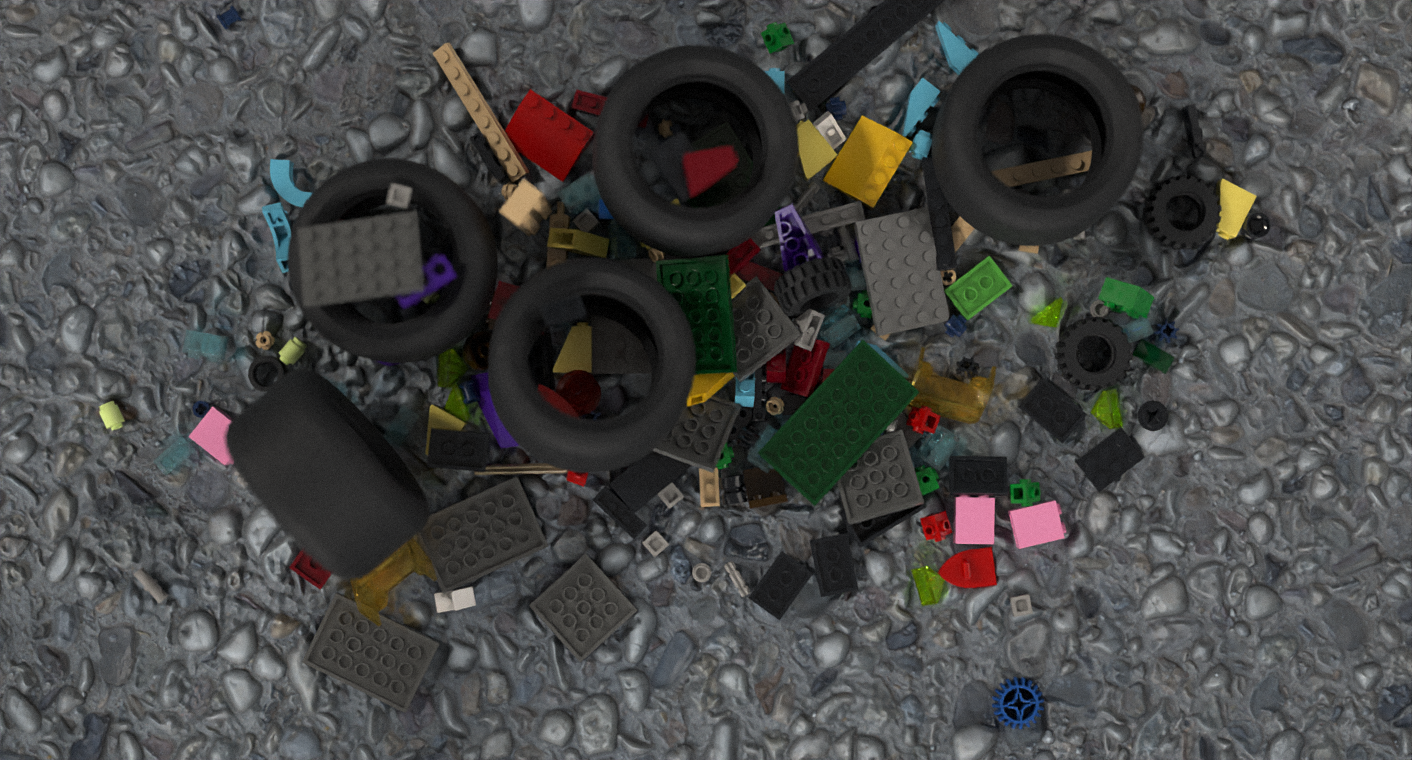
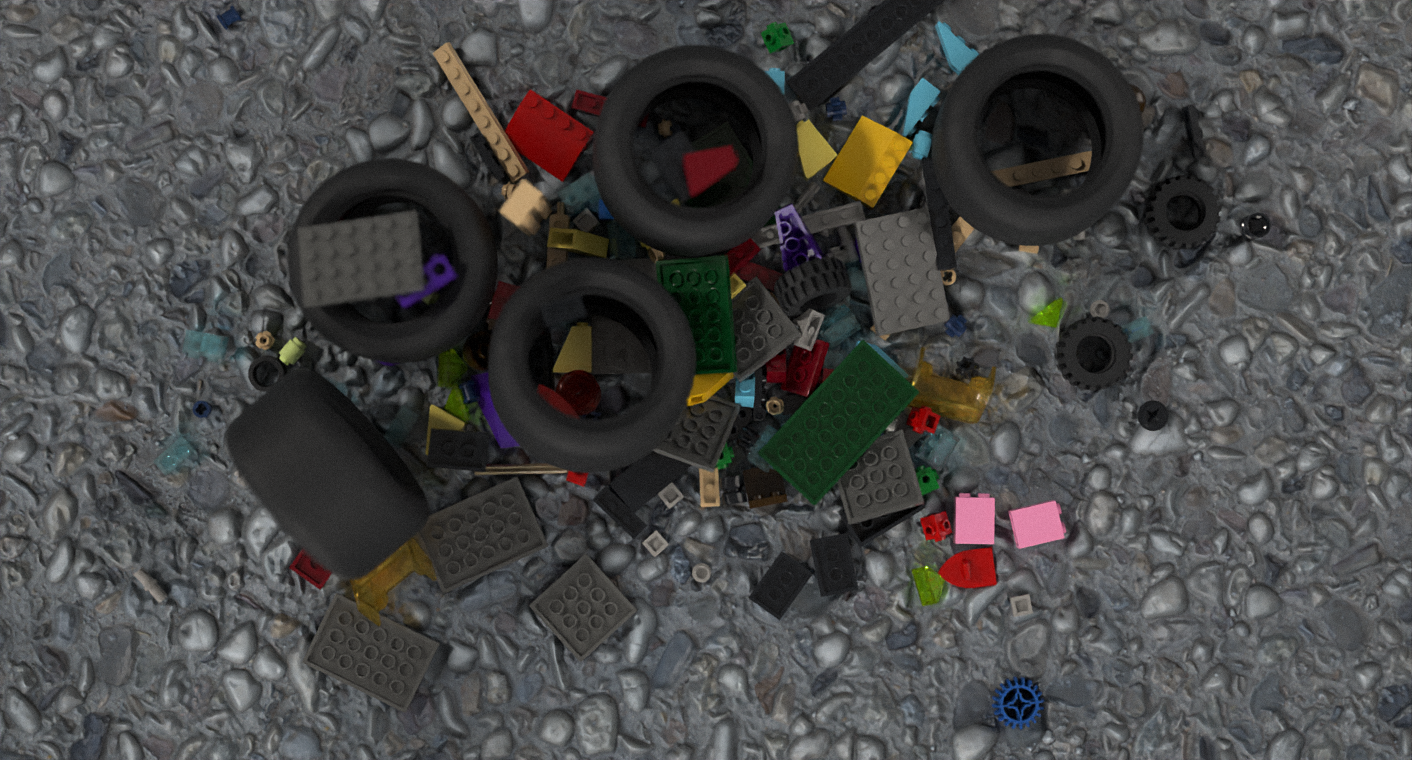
(111, 415): yellowish green brick -> none
(211, 434): bright pink brick -> none
(281, 230): medium azure arch -> none
(282, 179): medium azure arch -> none
(399, 196): light grey plate -> none
(455, 599): white slope -> none
(737, 578): light grey axle -> none
(829, 130): white slope -> none
(858, 304): green brick -> none
(977, 288): bright green plate -> none
(978, 475): black plate -> none
(1025, 492): green brick -> none
(1052, 410): black plate -> none
(1108, 409): clear neon green slope -> none
(1109, 459): black plate -> none
(1125, 298): green brick -> none
(1153, 356): dark green slope -> none
(1166, 336): dark blue gear -> none
(1235, 207): light yellow slope -> none

